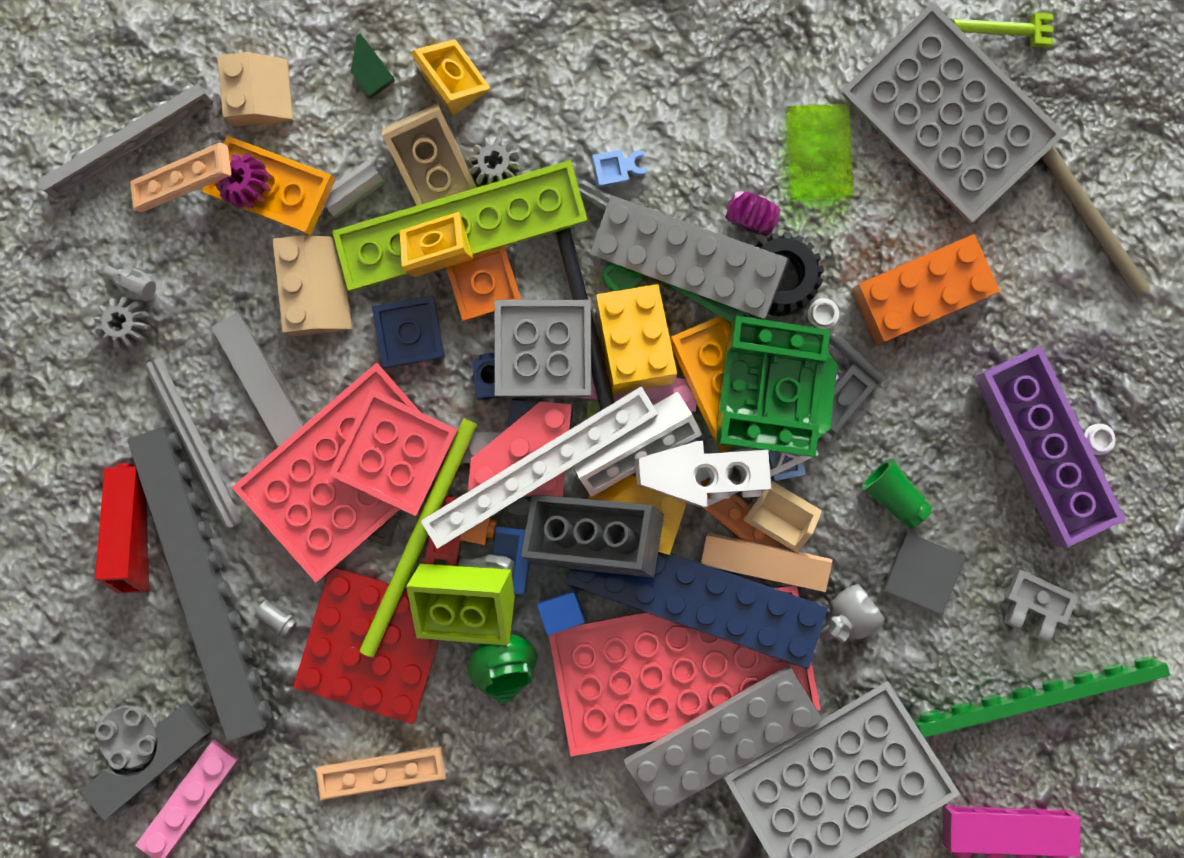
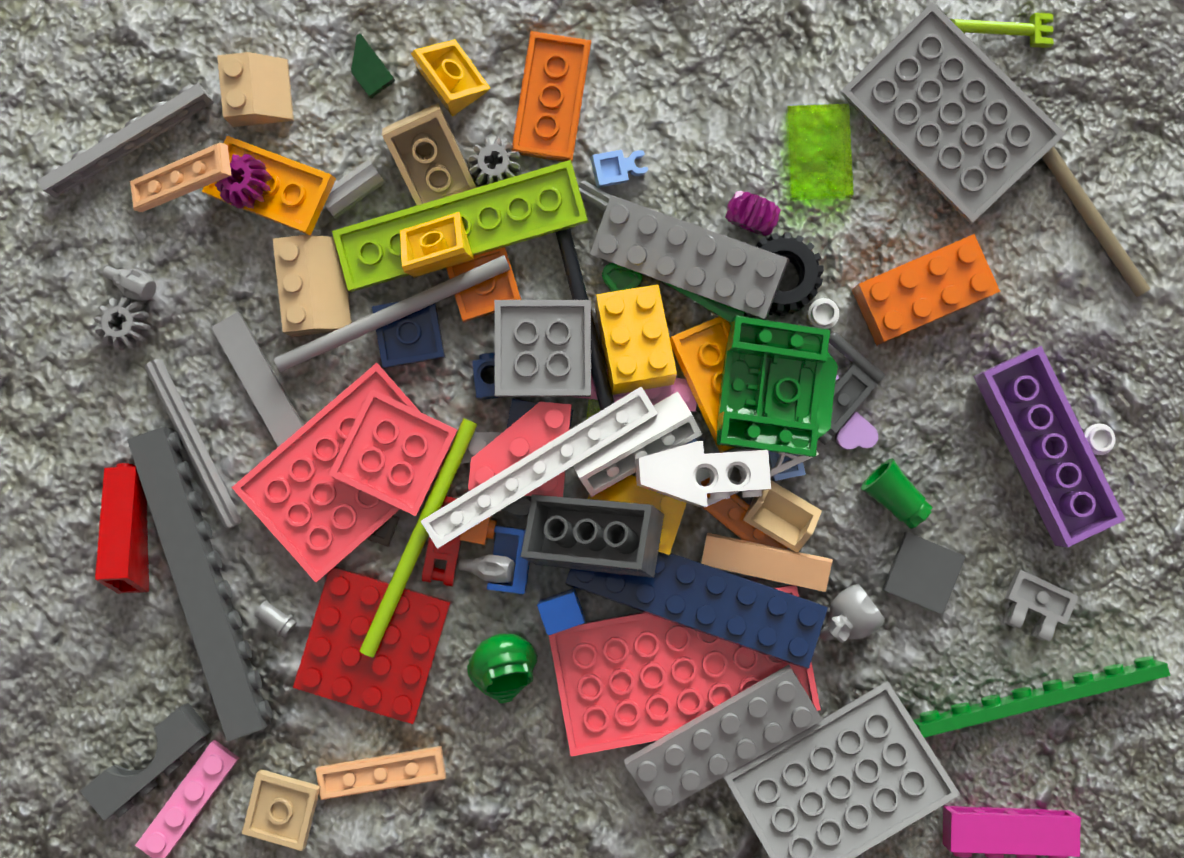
(127, 737): light grey dish -> none
(281, 810): none -> tan plate
(391, 313): none -> light grey piece
(462, 603): lime slope -> none
(551, 96): none -> orange tile
(856, 433): none -> lavender tile

